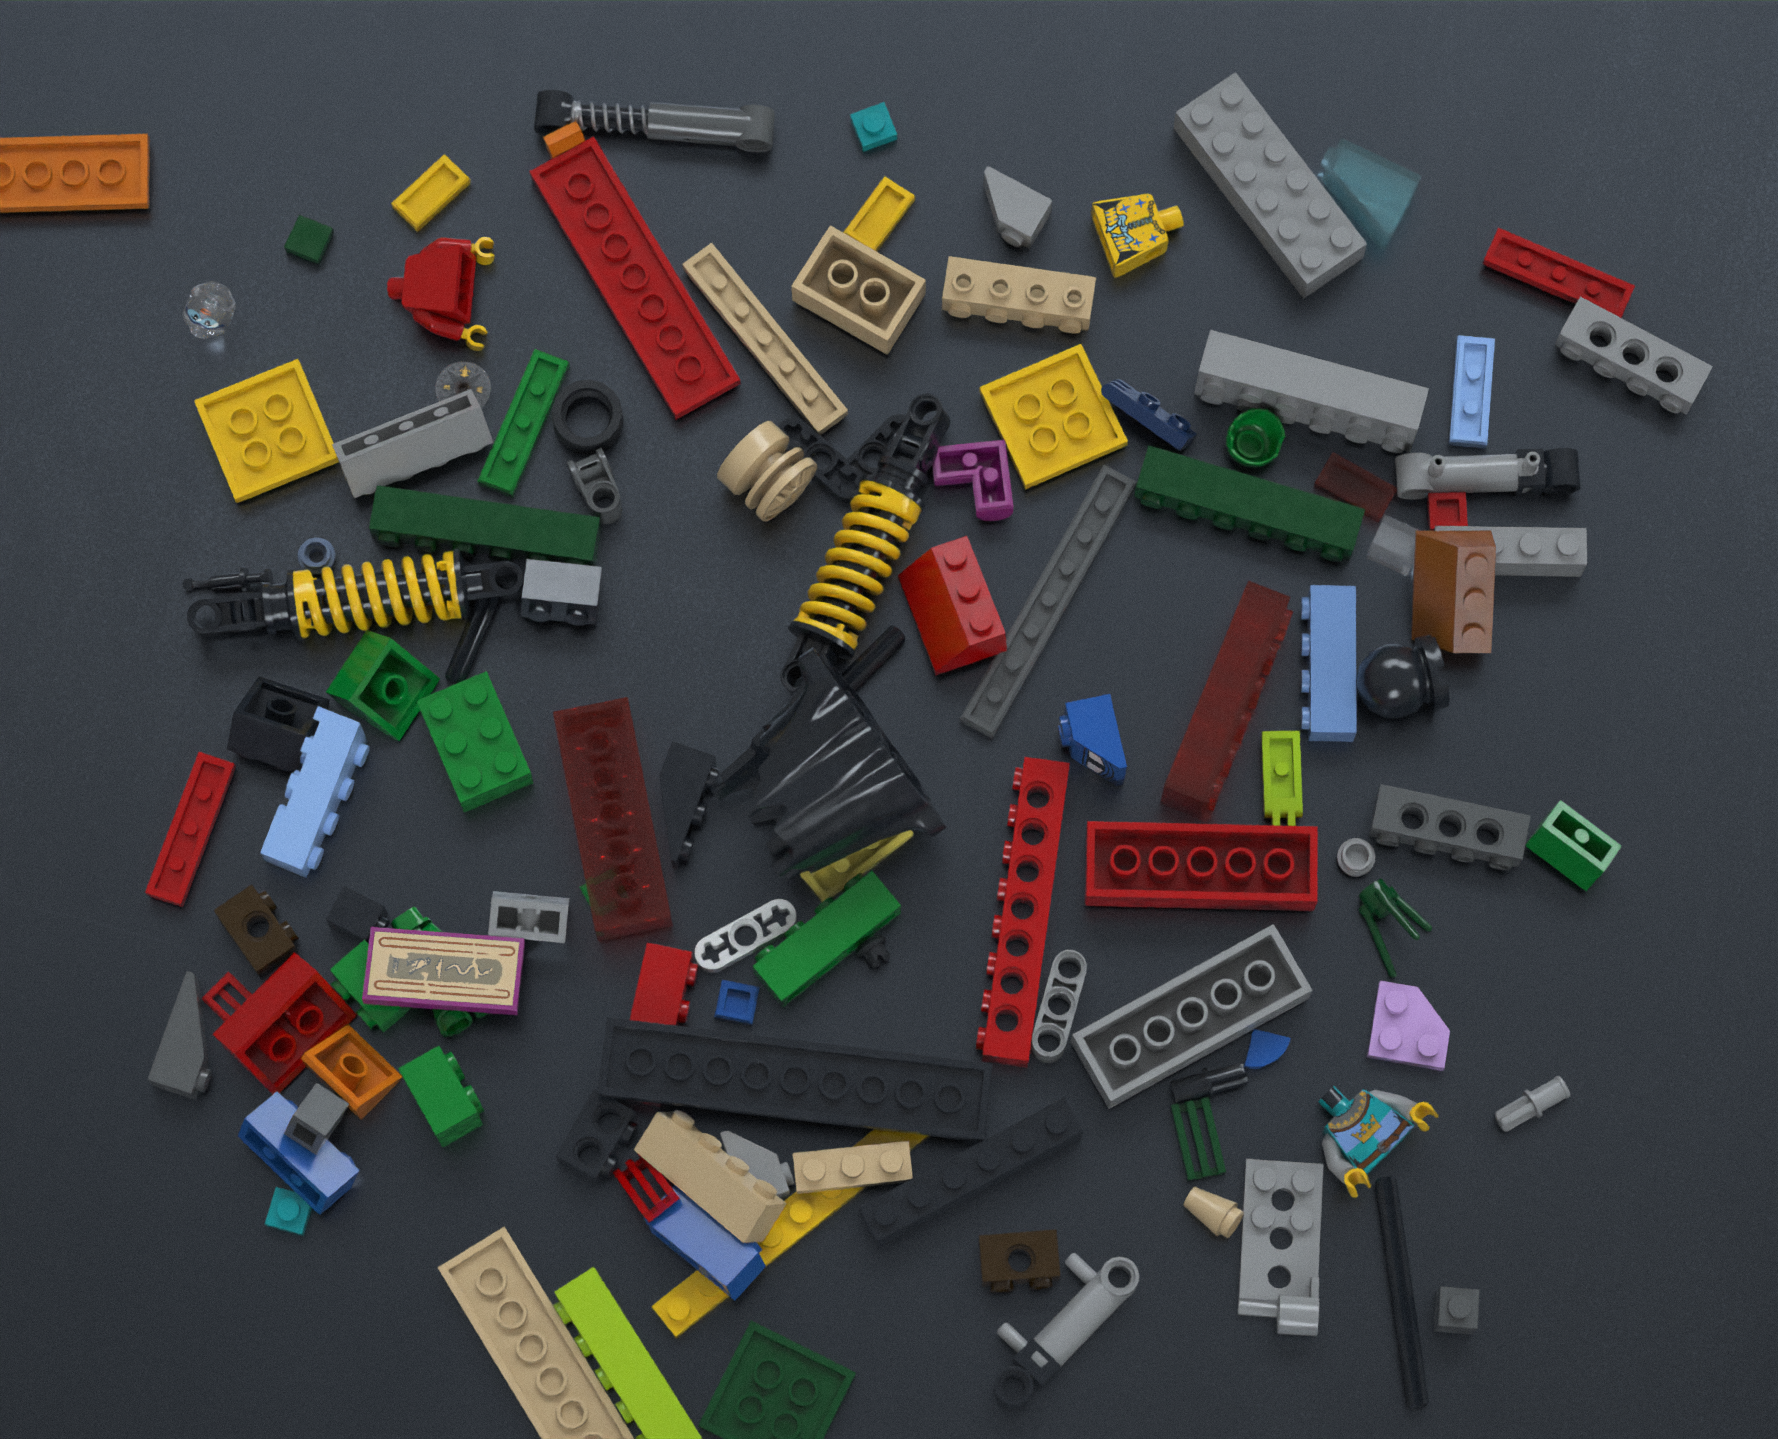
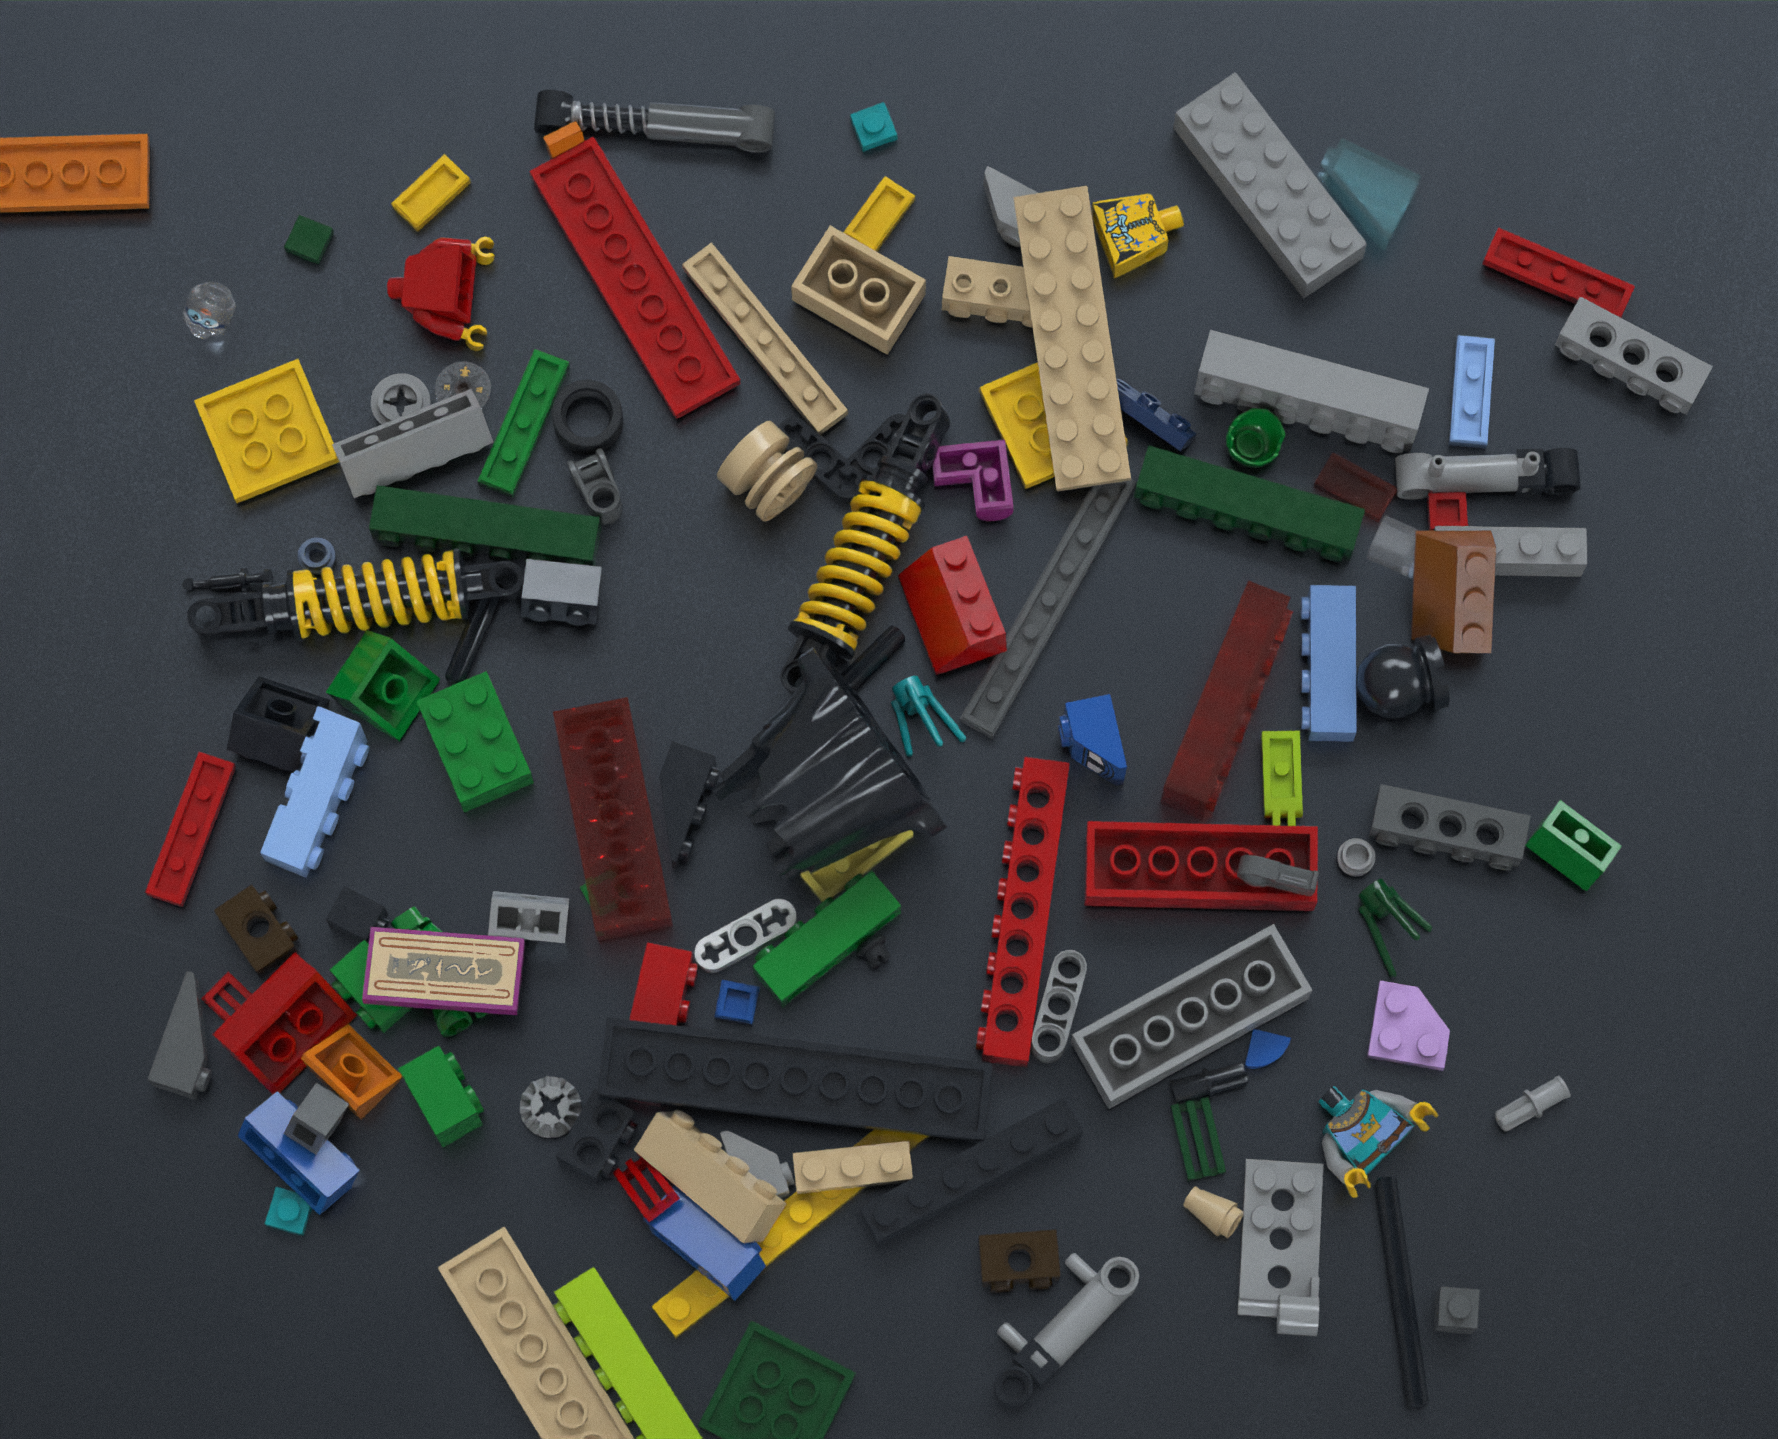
(389, 390): none -> light grey gear
(547, 1124): none -> light grey gear
(914, 698): none -> teal plant
(1072, 338): none -> tan plate
(1265, 872): none -> dark grey piece

